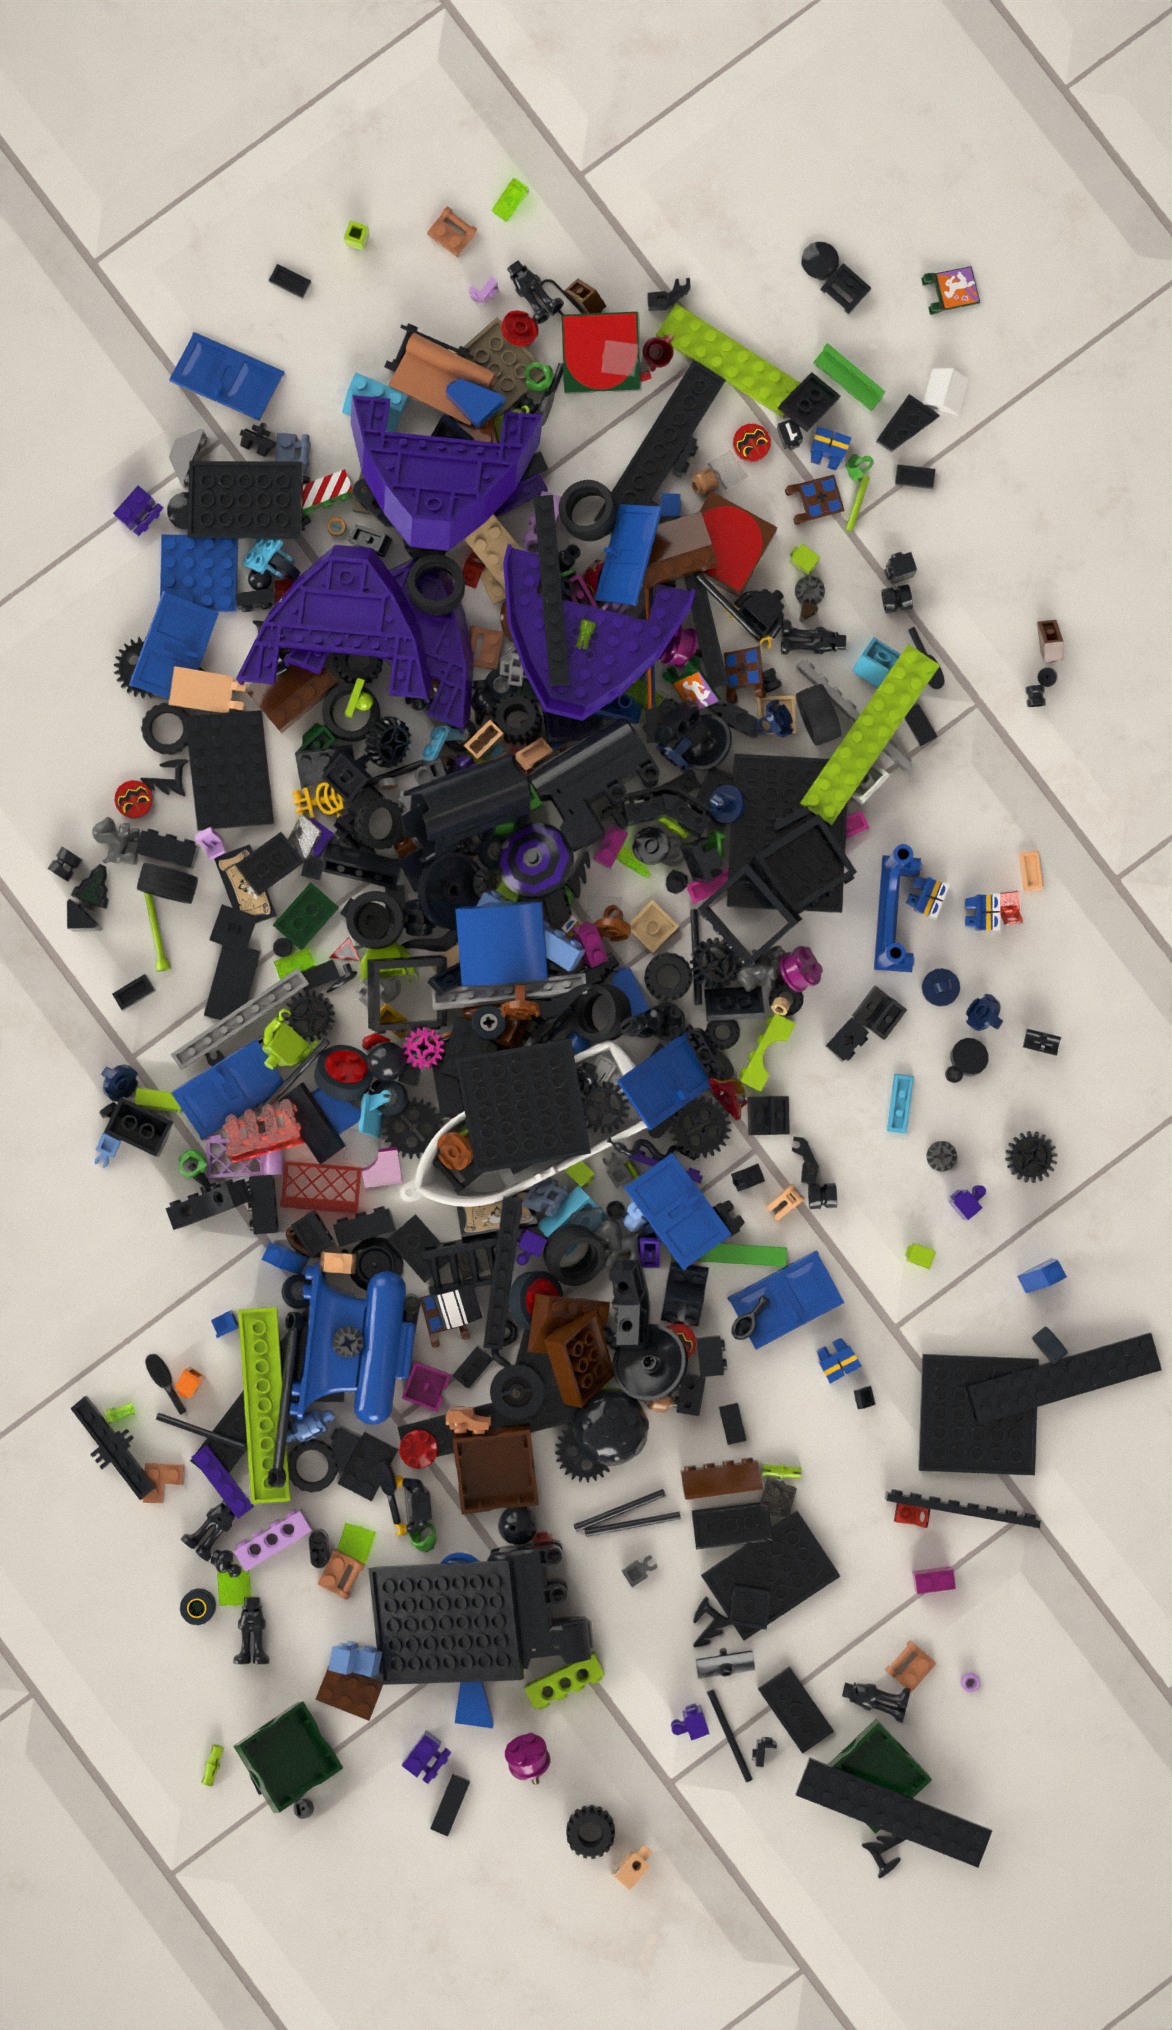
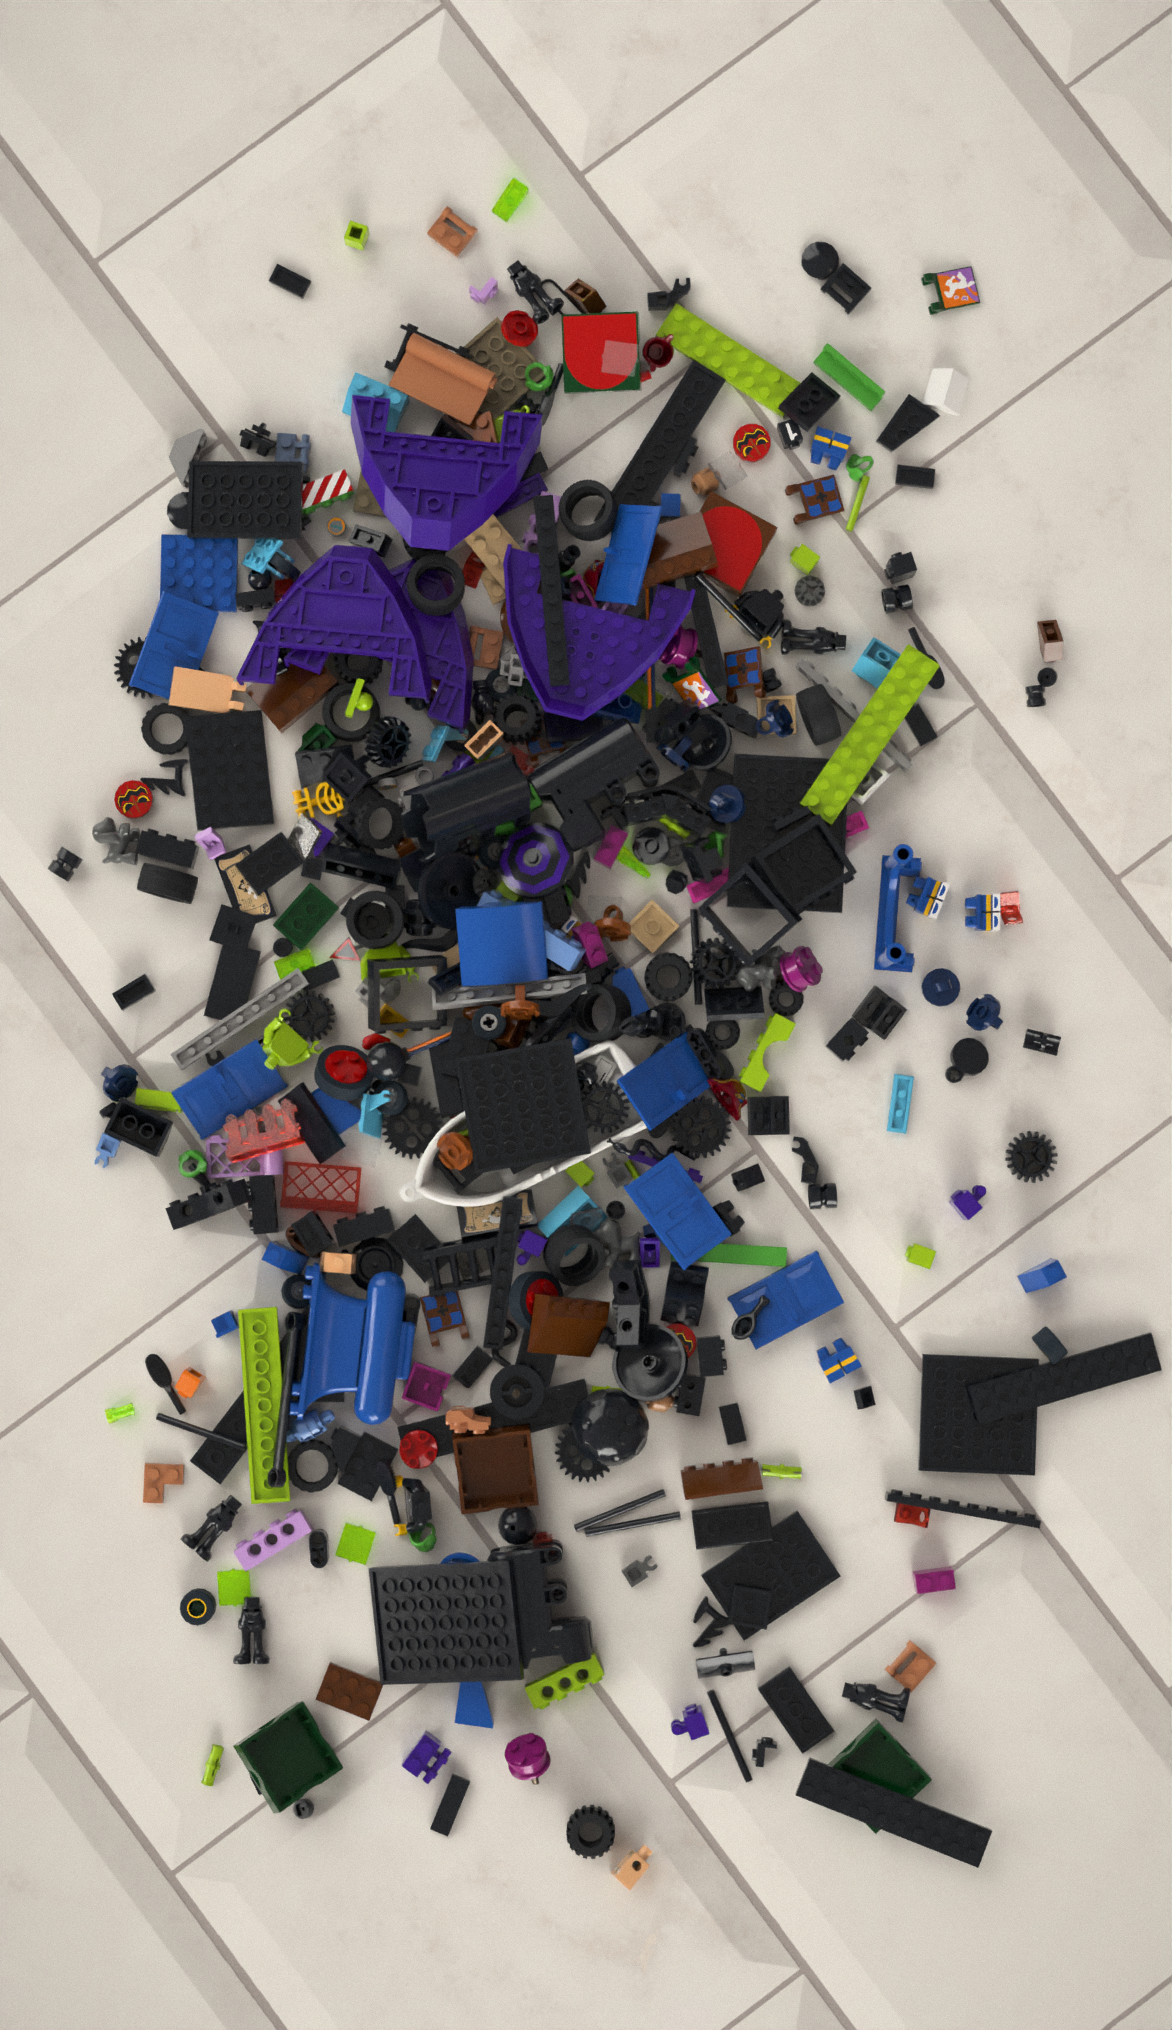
(79, 920): black slope -> none
(93, 890): black rock -> none
(113, 1448): black hinge -> none
(135, 507): dark purple brick -> none
(162, 961): lime piece -> none
(222, 1481): dark purple plate -> none
(223, 1563): black animal -> none
(226, 376): blue door -> none
(297, 1072): black piece -> none
(335, 1570): nougat plate -> none
(350, 974): black bar -> none
(352, 1334): dark grey gear -> none
(352, 1658): medium blue brick -> none
(368, 500): black piece -> none
(384, 1169): tile -> none
(425, 1039): dark pink gear -> none
(442, 767): black brick -> none
(457, 1306): black slope -> none
(474, 401): blue slope -> none
(534, 753): light nougat tile -> none
(540, 1196): sand blue plate -> none
(580, 1359): reddish brown slope -> none
(586, 629): clear neon green pin -> none
(633, 1218): light blue piece -> none
(777, 1498): clear smoke piece -> none
(780, 1006): tan axle -> none
(785, 1196): light nougat piece -> none
(807, 611): dark brown slope -> none
(878, 1848): black piece -> none
(935, 1149): dark grey gear -> none
(970, 1688): lavender plate -> none
(1031, 871): light nougat tile -> none

